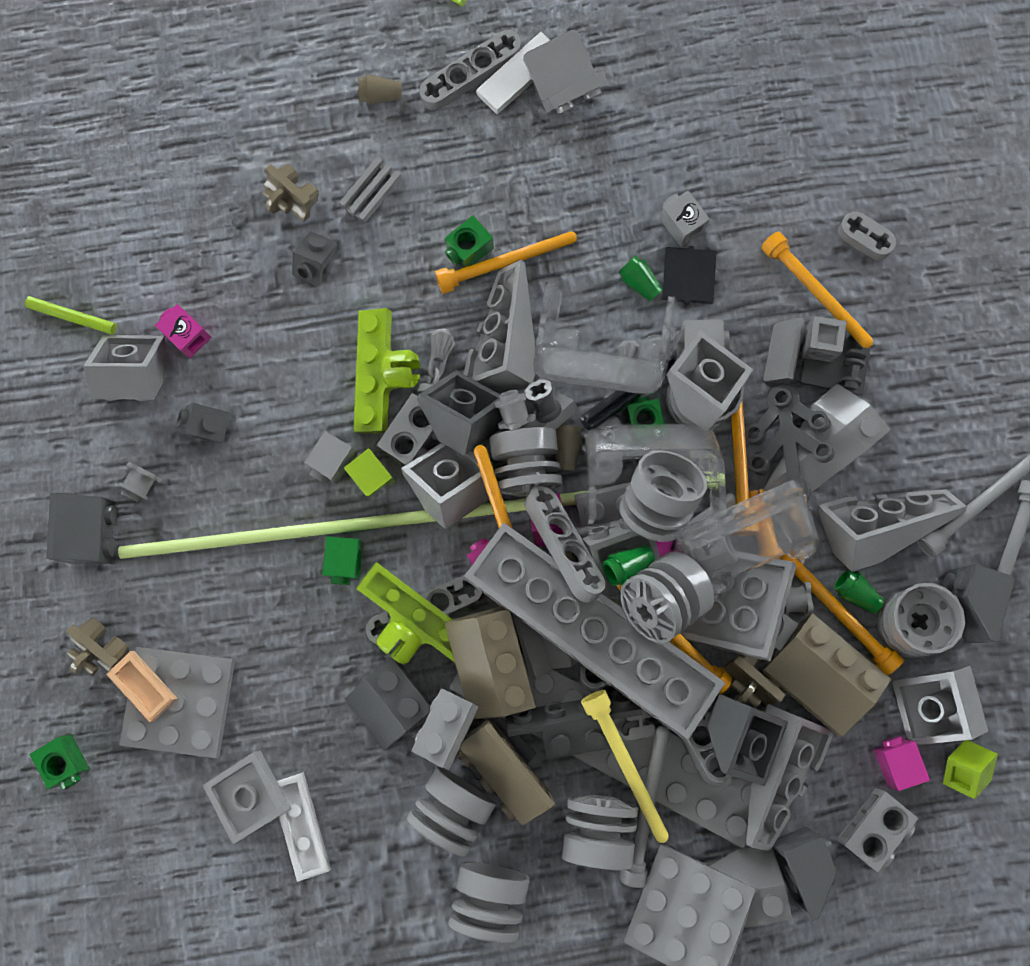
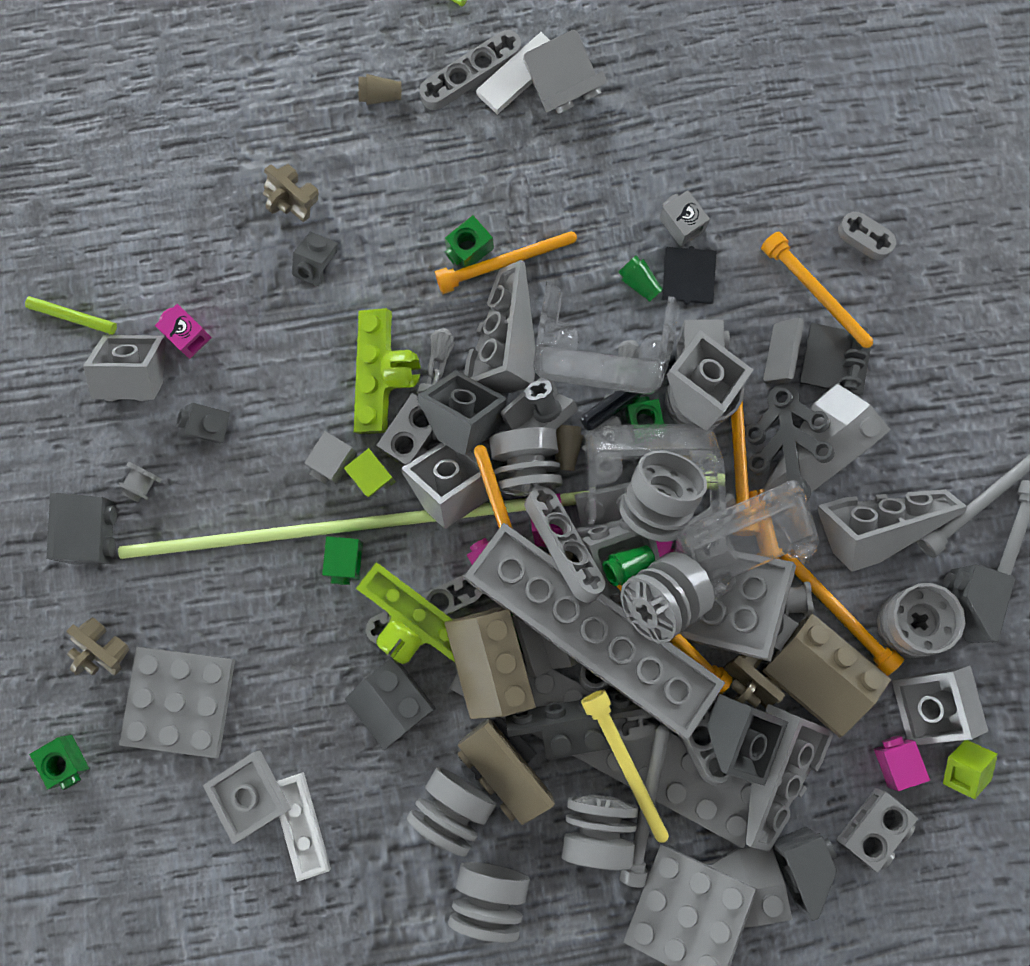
(141, 686): light nougat tile -> none
(362, 182): light grey tile -> none
(444, 728): light grey bracket -> none
(513, 410): light grey brick -> none
(823, 339): light grey brick -> none
(858, 591): green cone -> none

